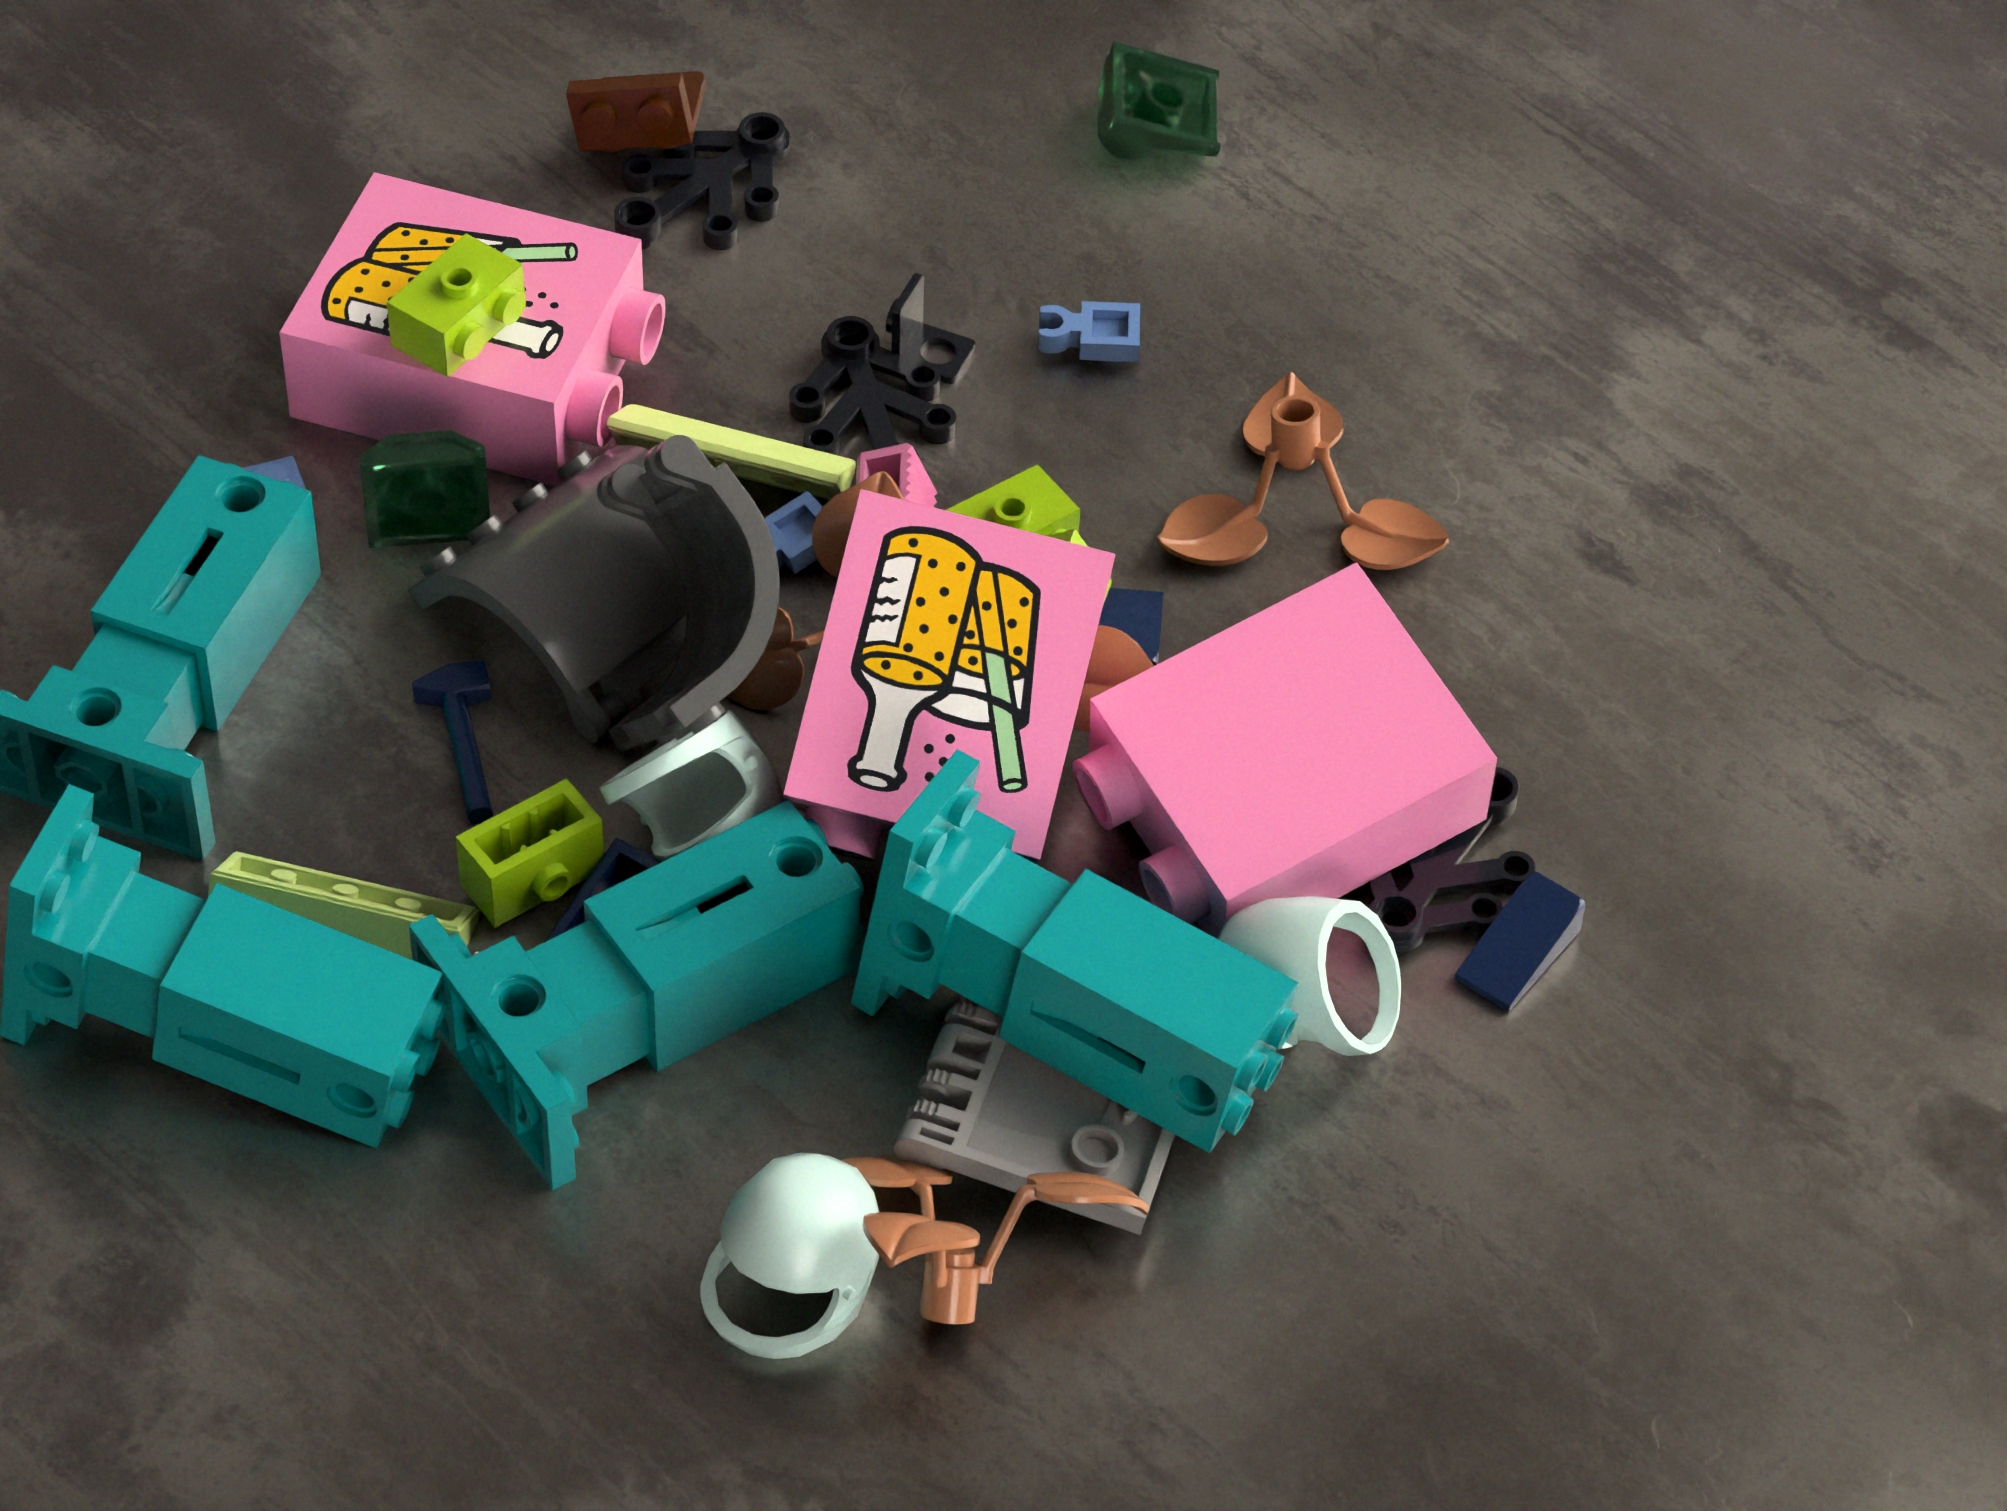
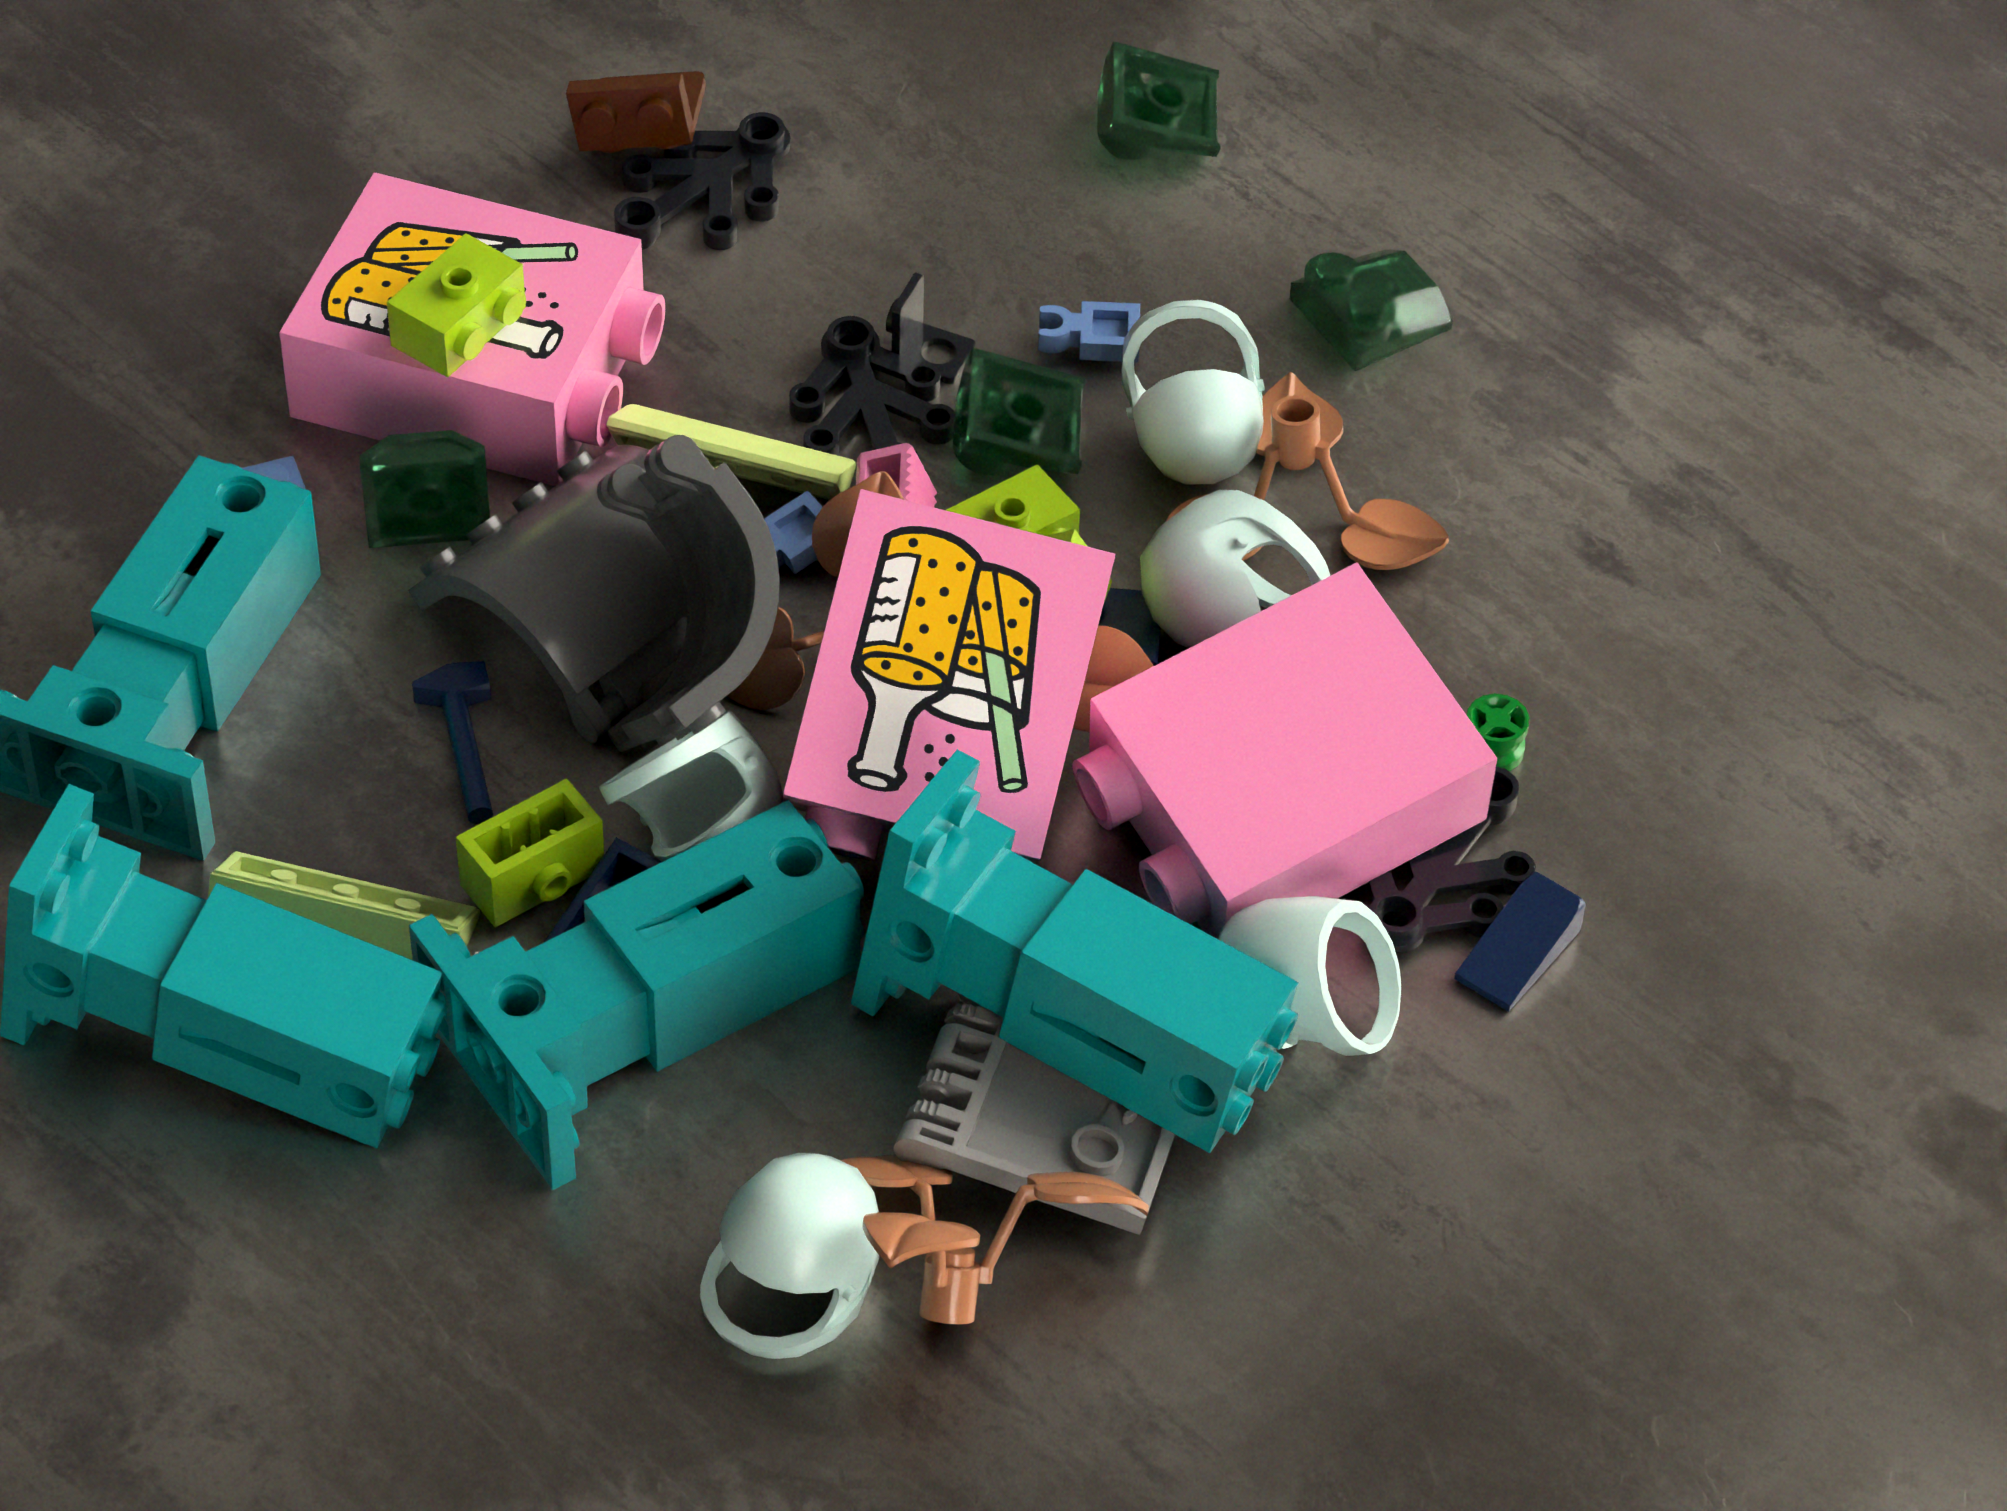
(1016, 416): none -> clear green slope
(1196, 567): none -> light aqua piece
(1198, 421): none -> light aqua piece
(1370, 304): none -> clear green slope
(1503, 726): none -> green wheel

